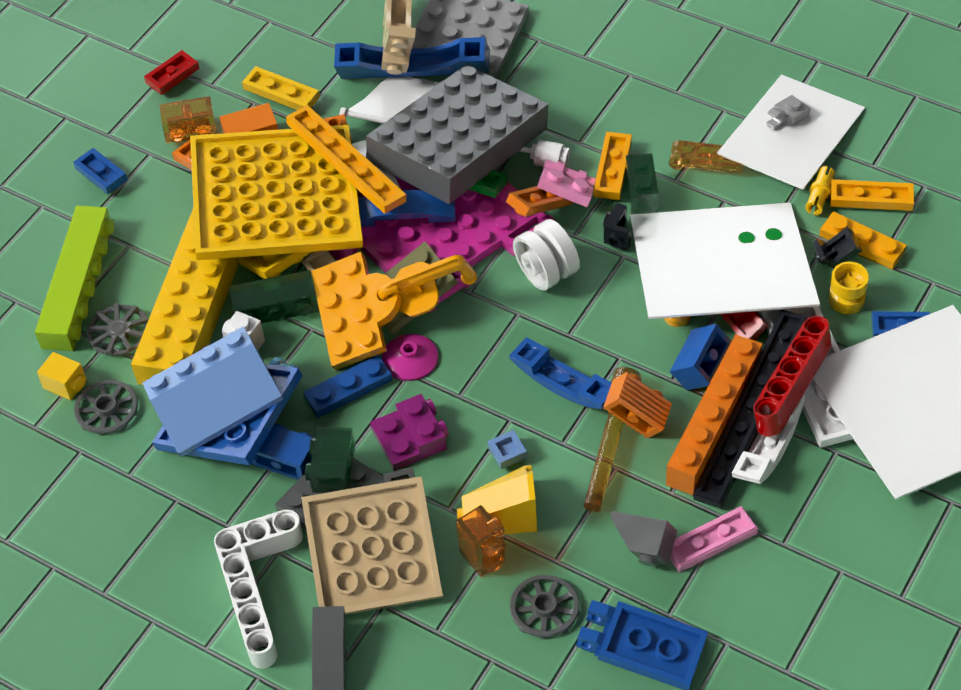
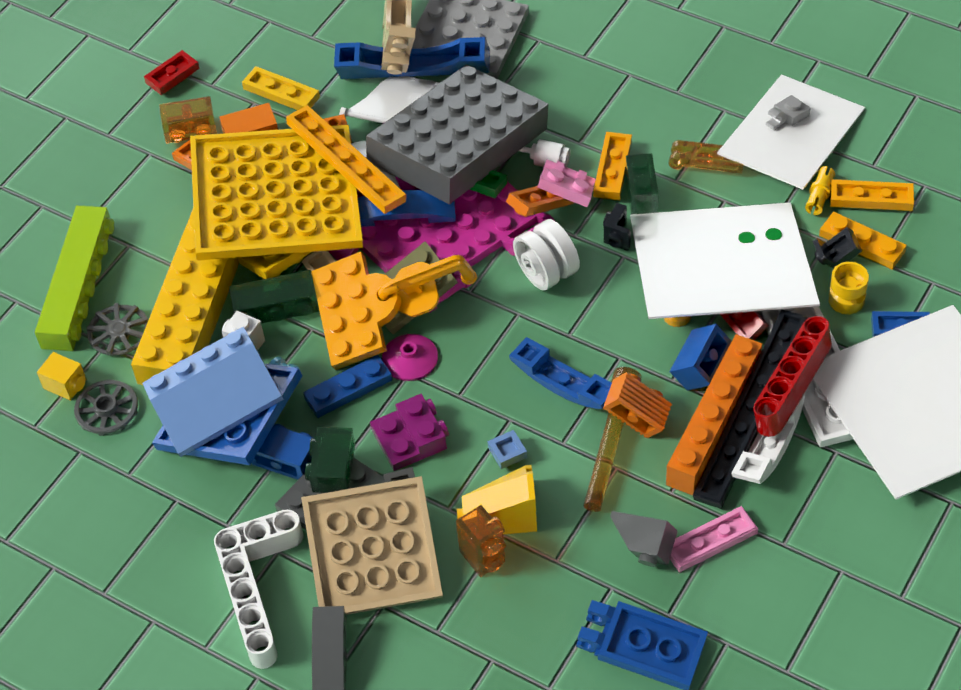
(100, 171): blue plate -> none
(544, 606): dark grey wheel -> none

